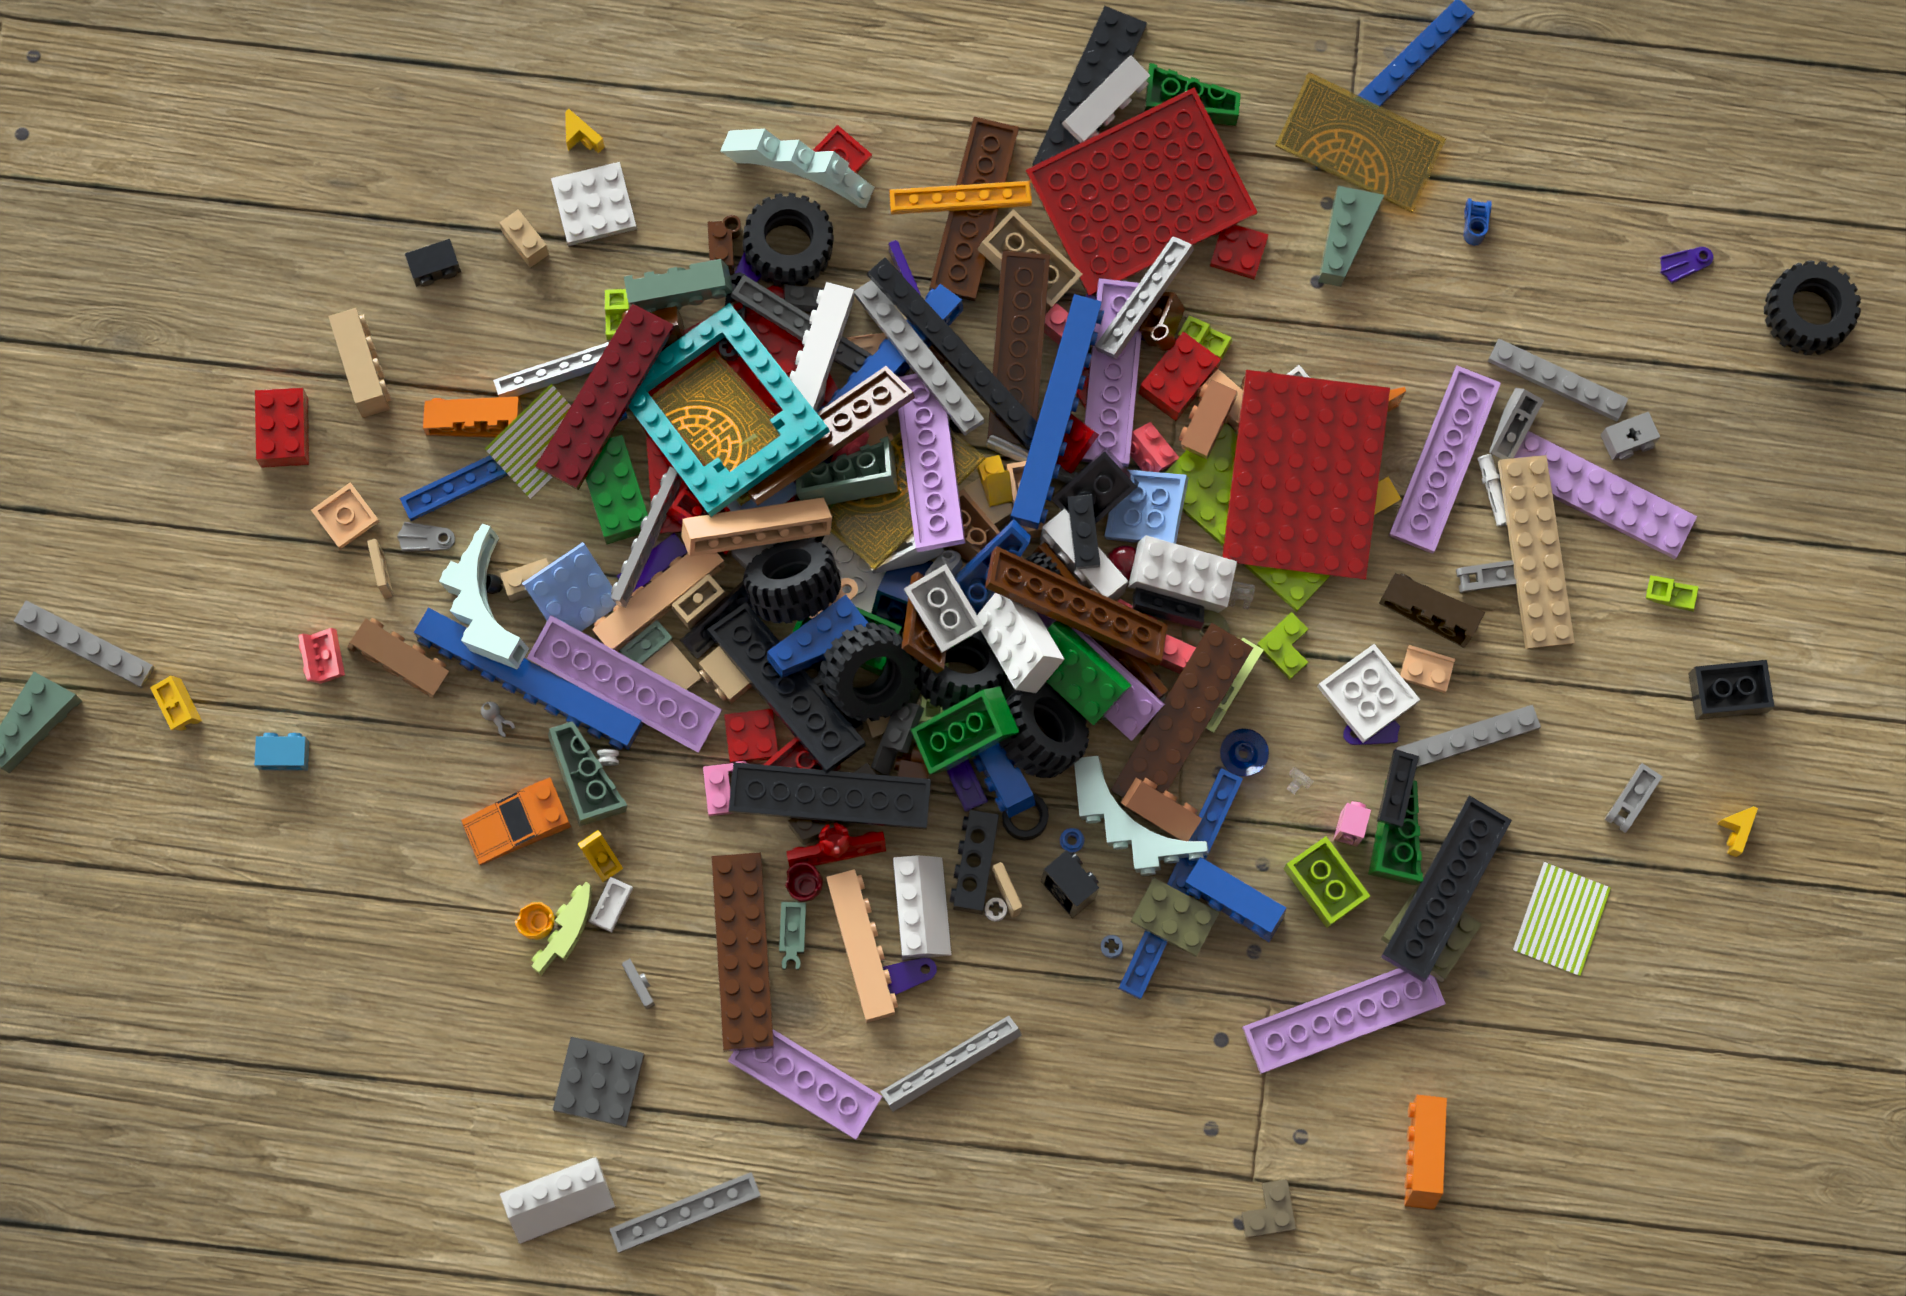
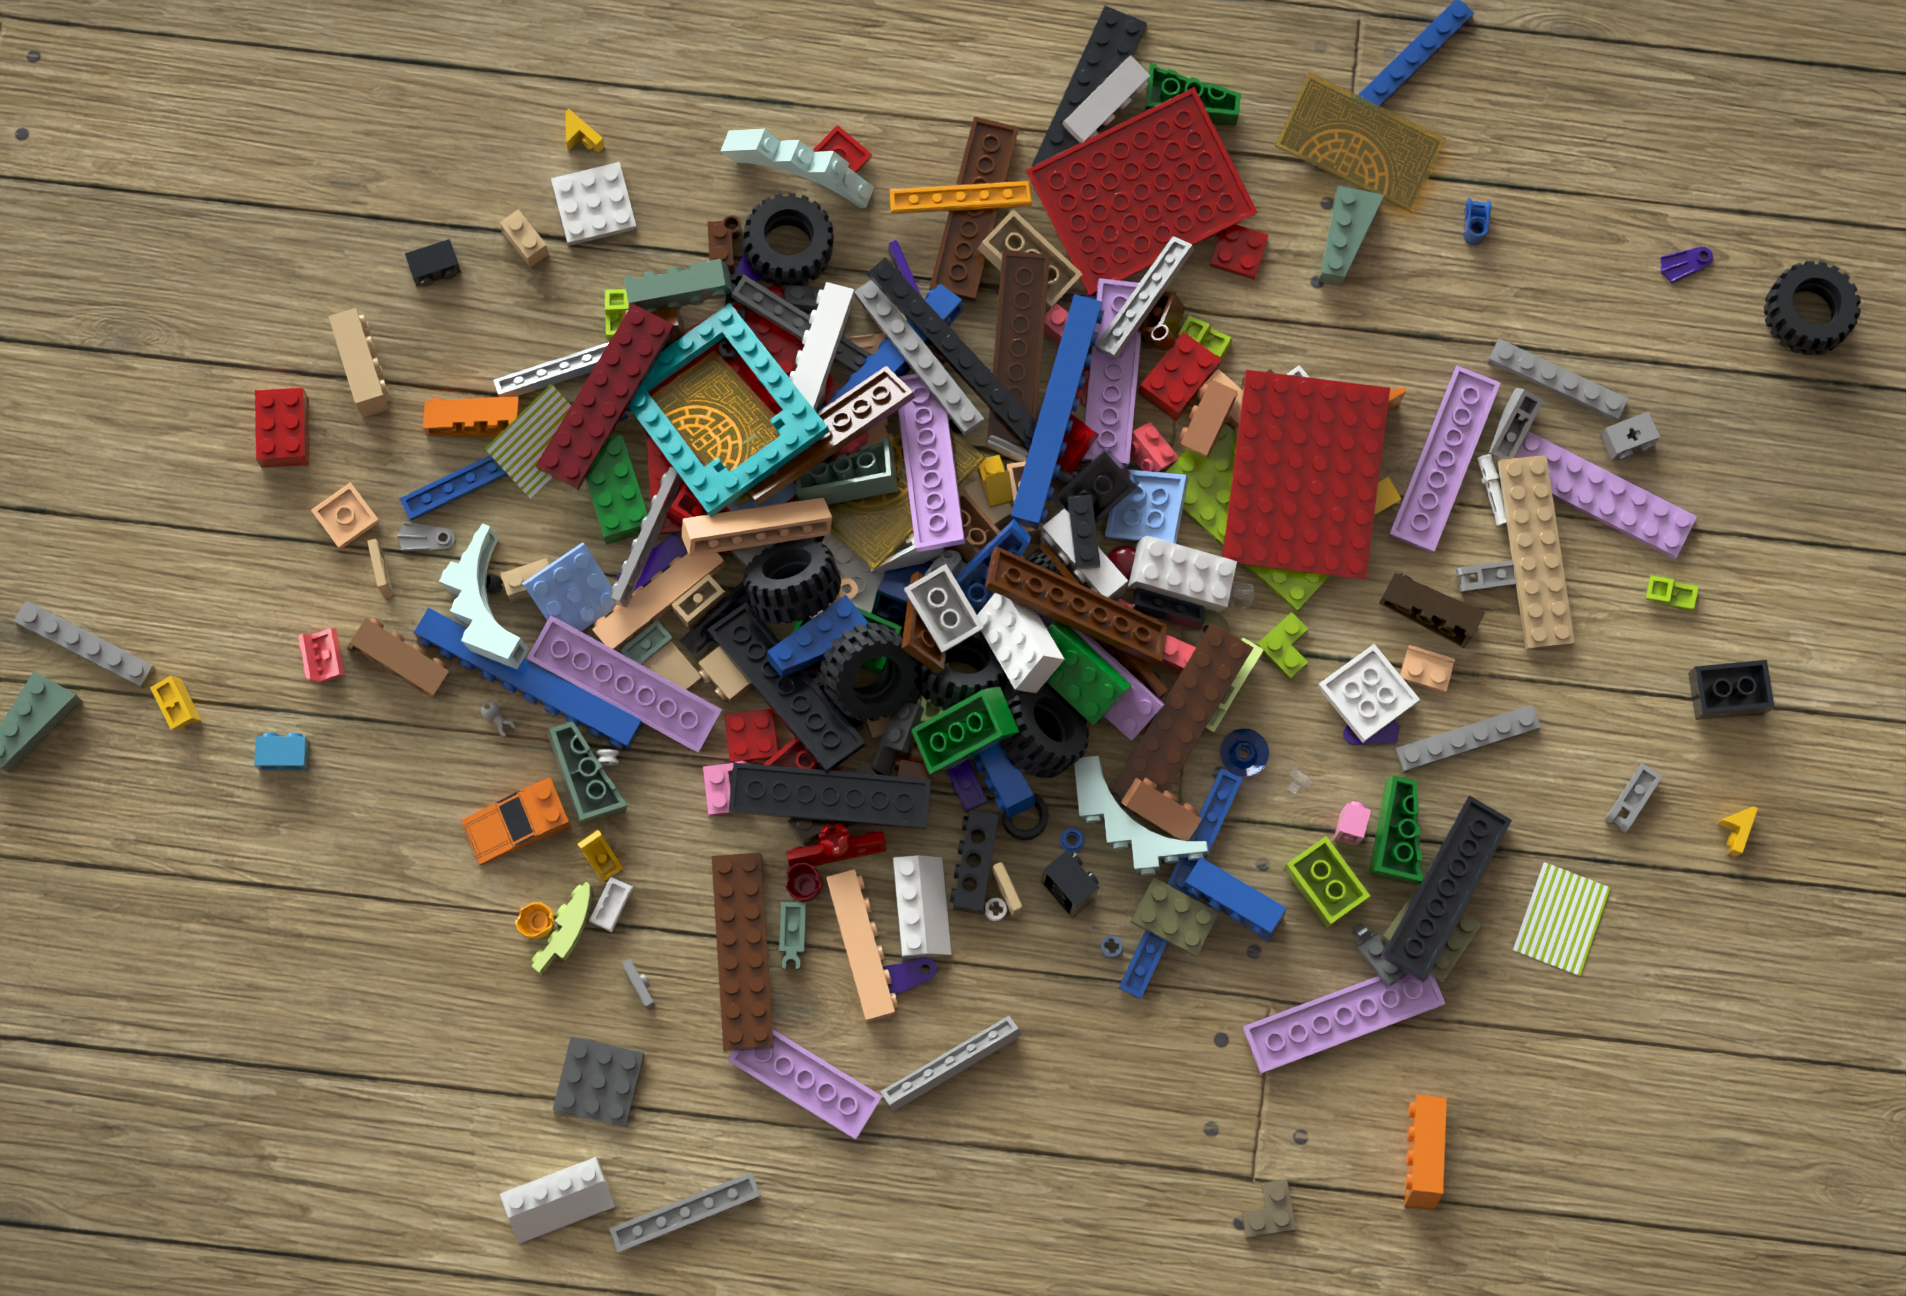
(1371, 949): none -> dark grey hinge
(1397, 788): black plate -> none

